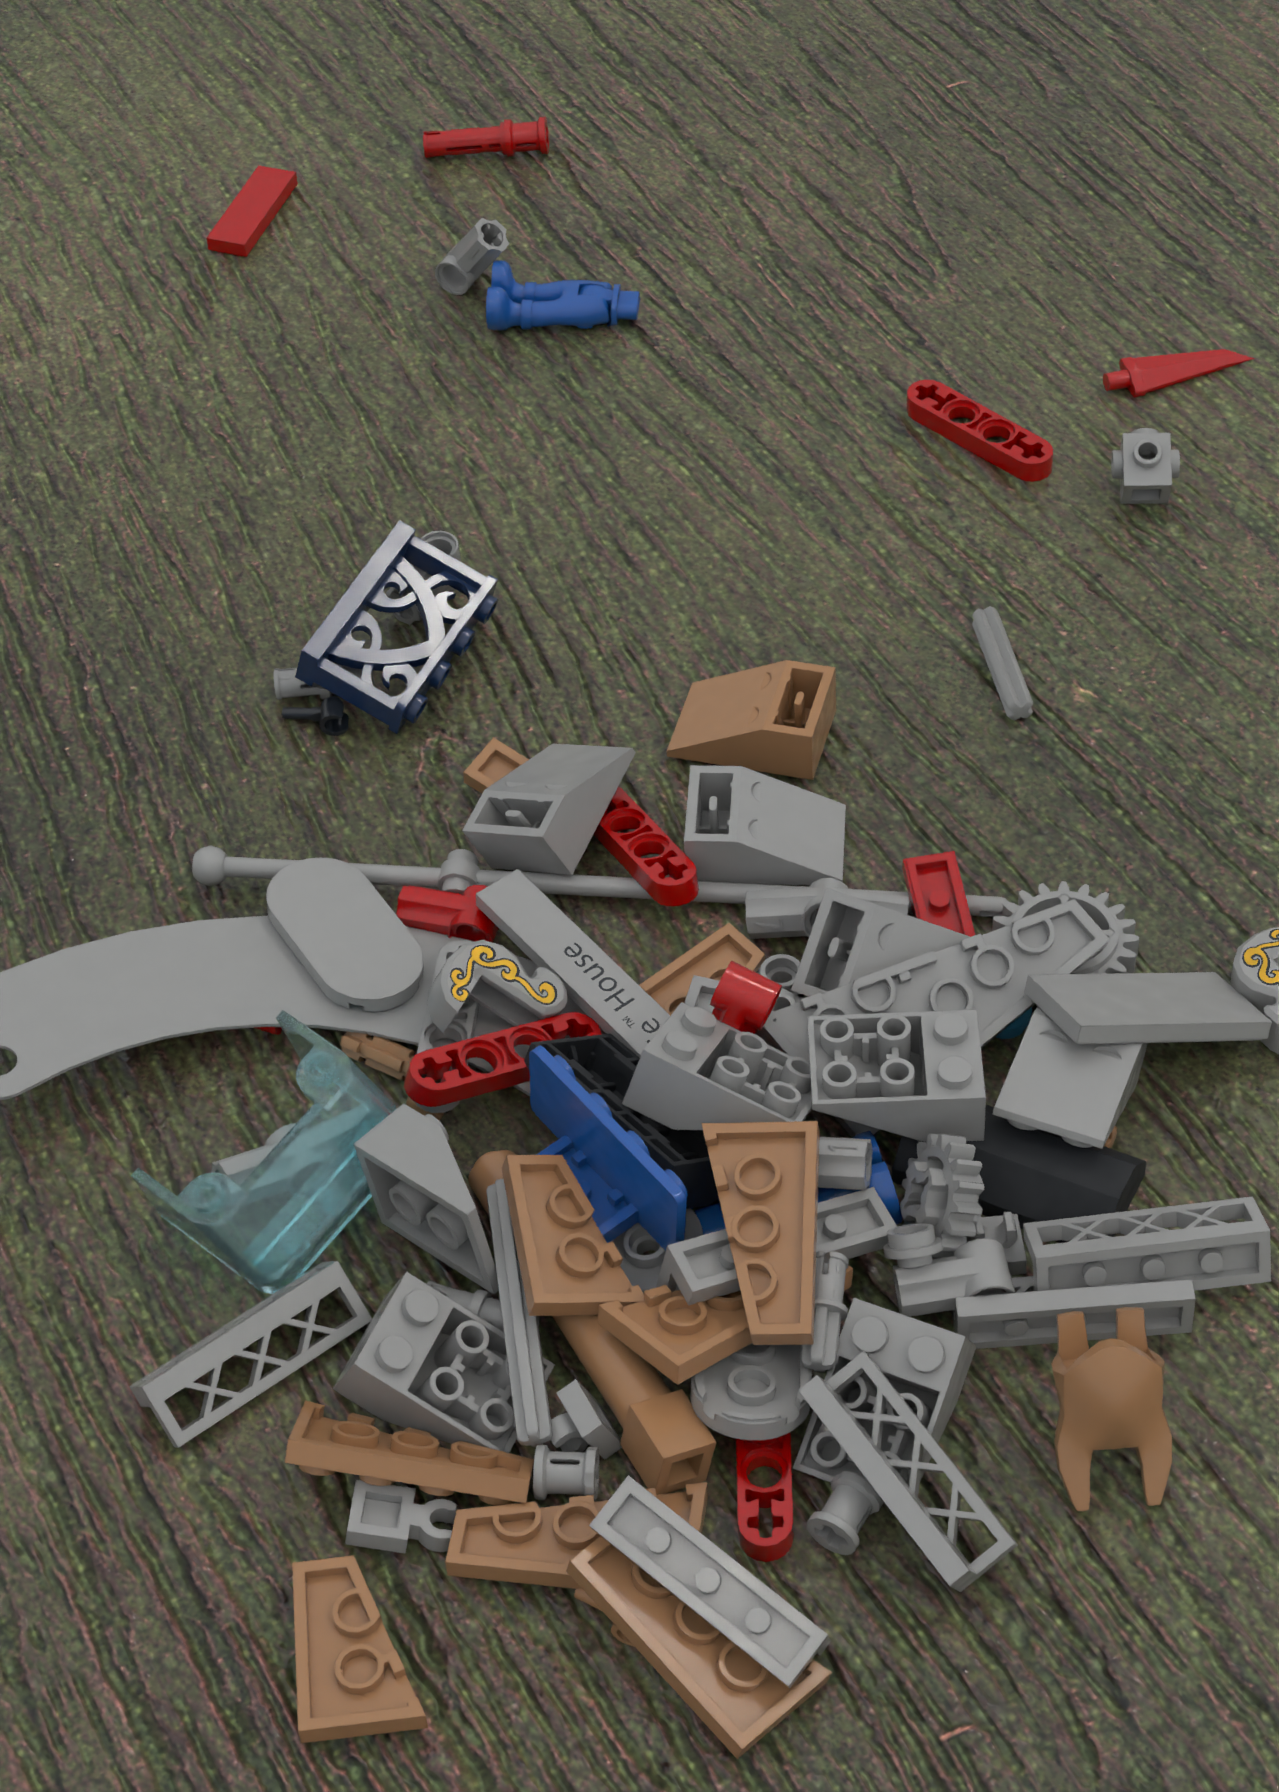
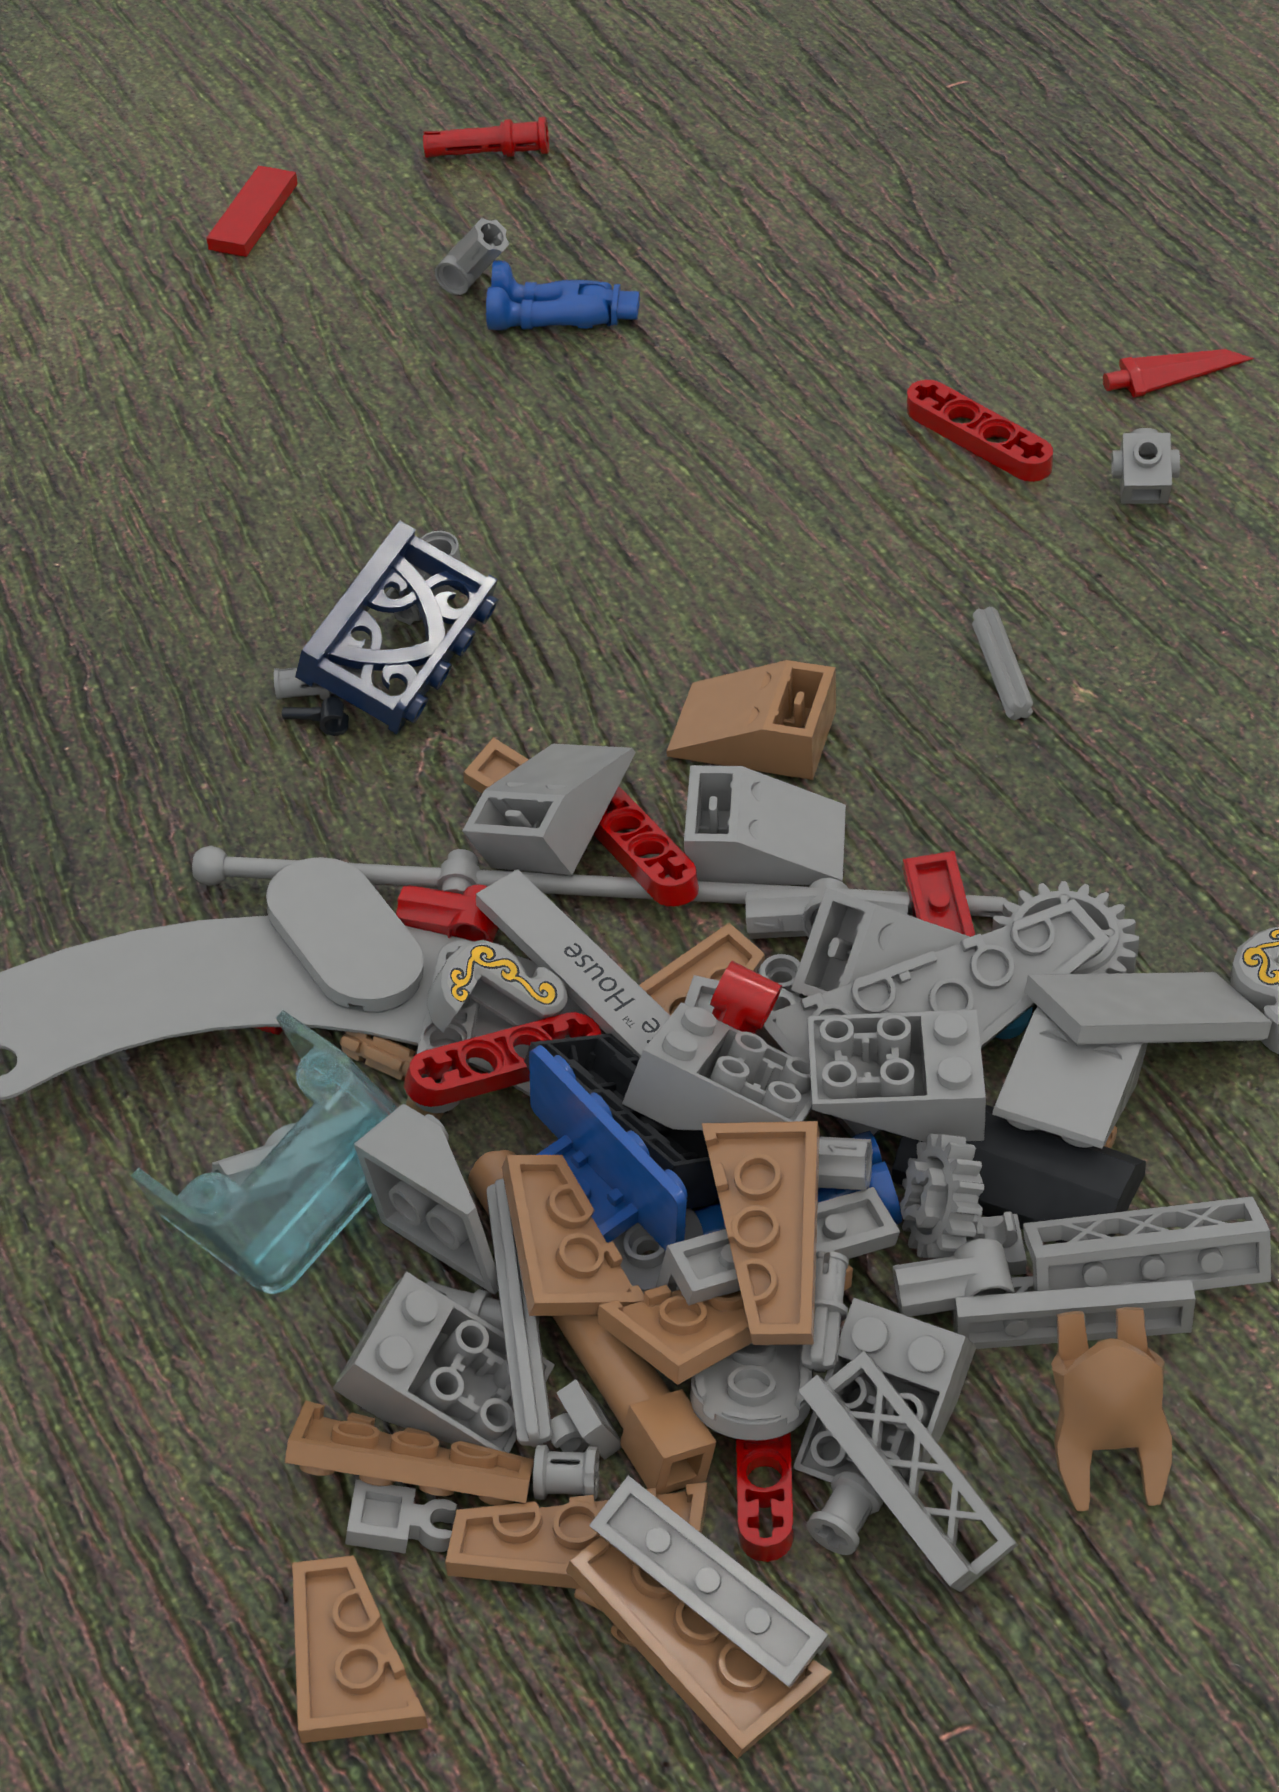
(240, 1333): light grey fence -> none
(912, 1245): light grey plate -> none

